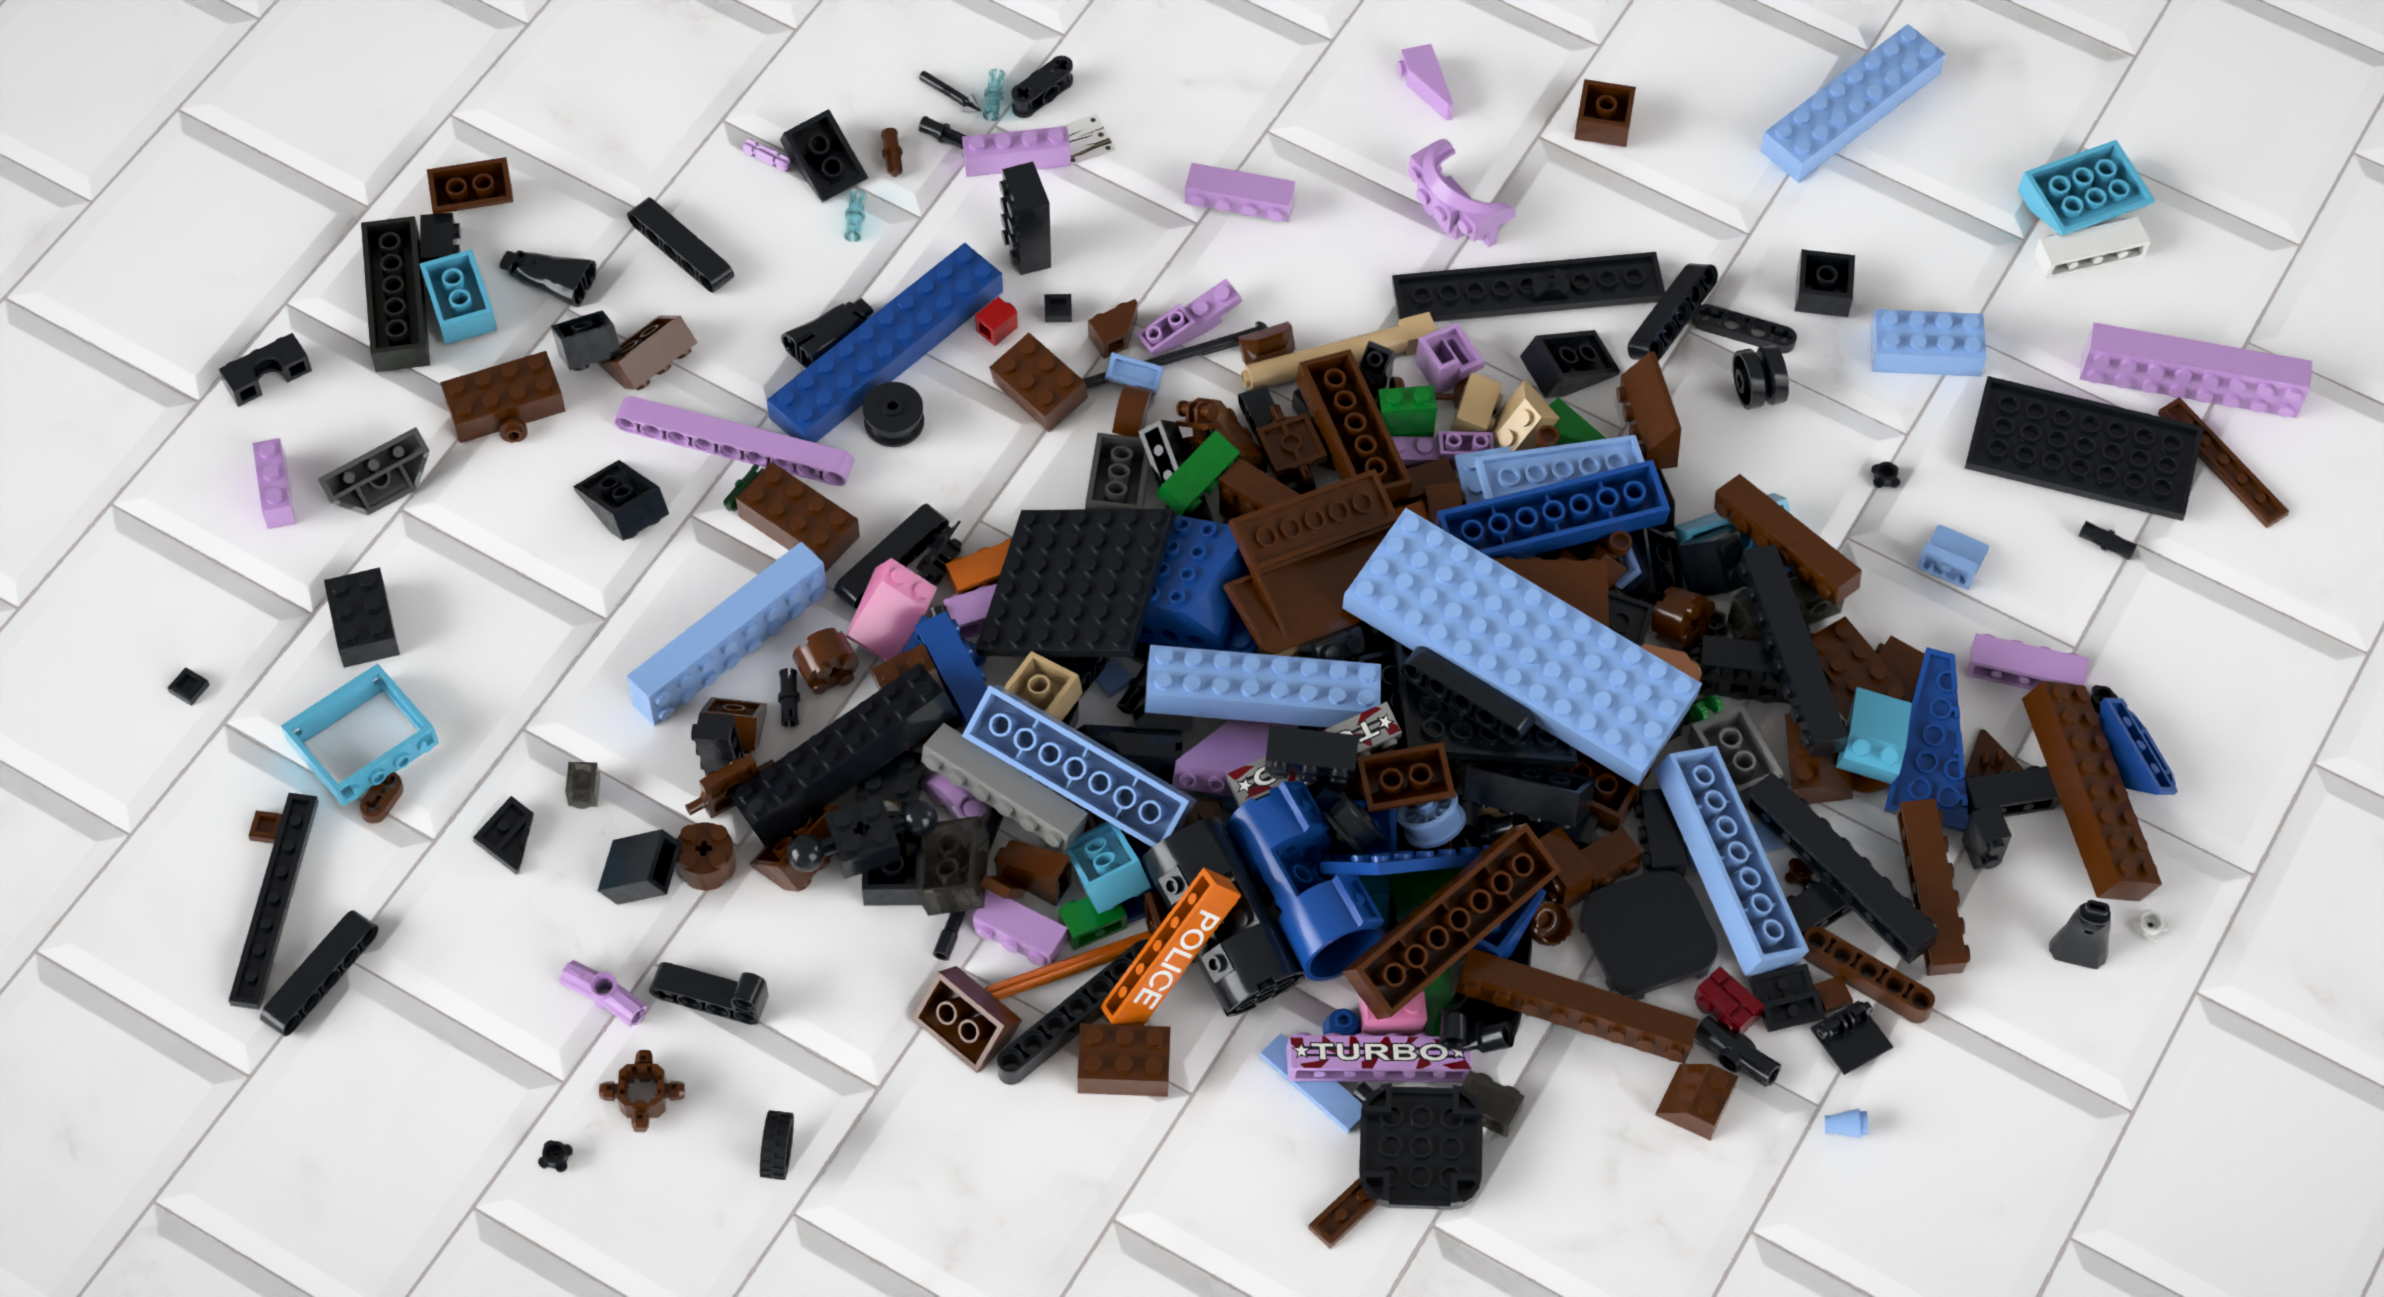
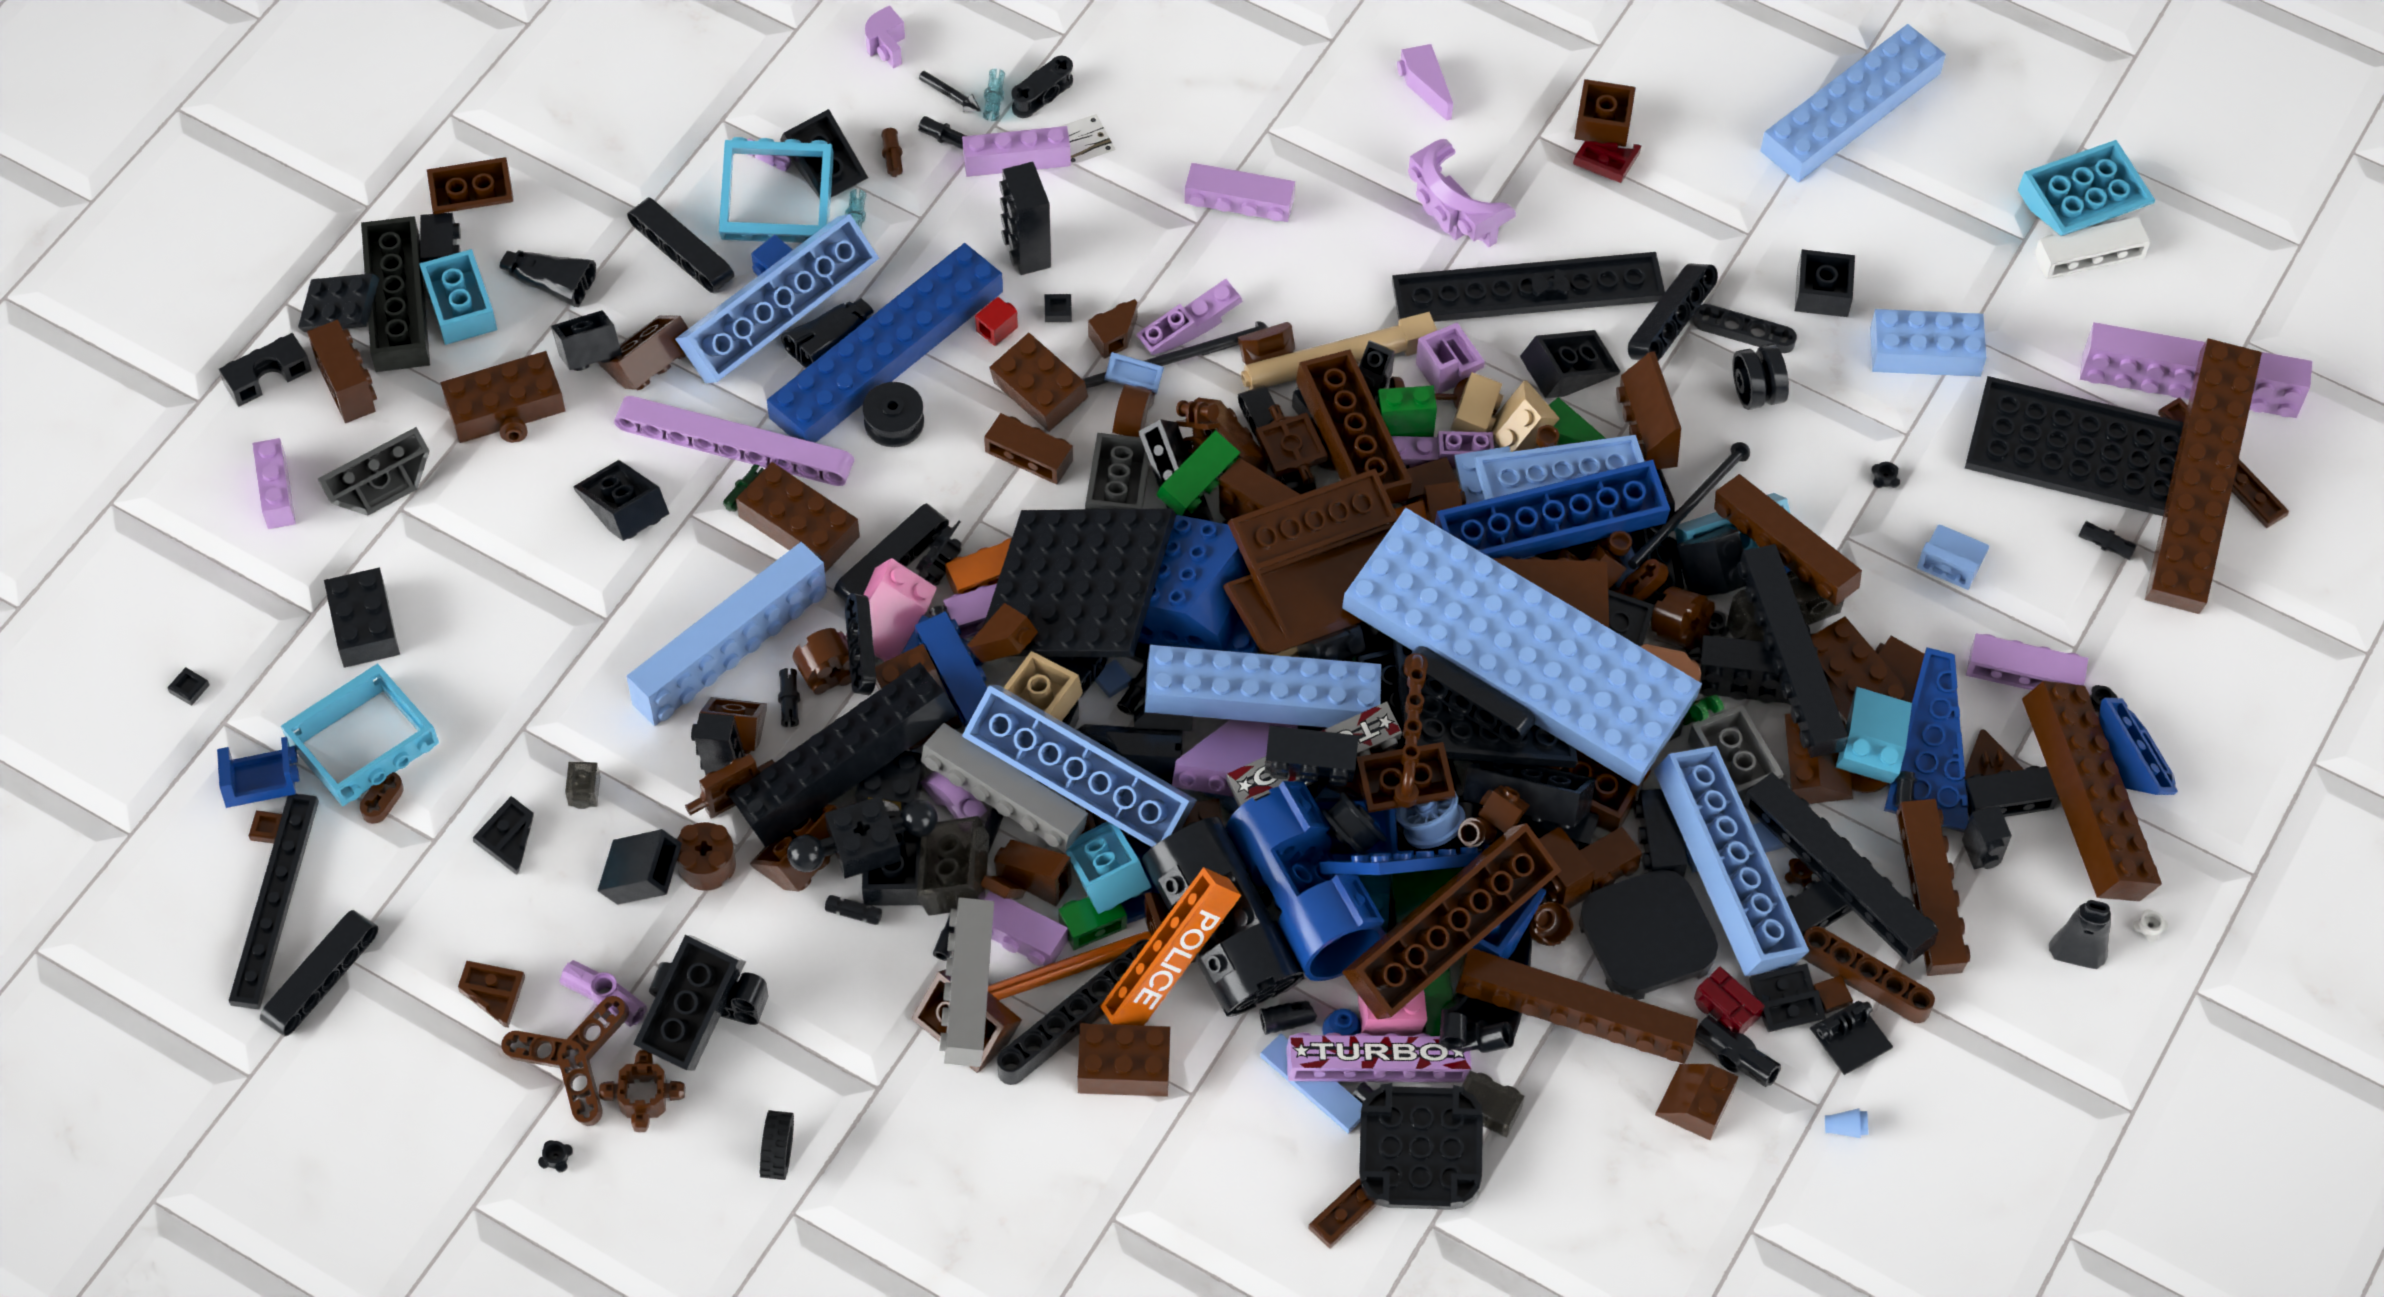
(257, 776): none -> blue panel
(340, 299): none -> black plate
(343, 370): none -> reddish brown brick
(492, 989): none -> reddish brown wing
(561, 1050): none -> reddish brown piece
(689, 1002): none -> black brick
(763, 231): none -> medium azure window
(769, 254): none -> blue brick
(777, 299): none -> light blue brick
(853, 910): none -> black axle
(860, 644): none -> black beam
(883, 33): none -> lavender brick
(968, 982): none -> light grey brick
(1002, 635): none -> reddish brown slope
(1028, 448): none -> reddish brown brick
(1286, 1016): none -> black hinge
(1415, 669): none -> reddish brown bar
(1476, 832): none -> reddish brown brick
(1503, 807): none -> reddish brown brick
(1607, 159): none -> dark red wing
(1645, 580): none -> reddish brown beam
(1739, 452): none -> black bar
(1905, 787): none -> black pin
(2203, 476): none -> reddish brown brick

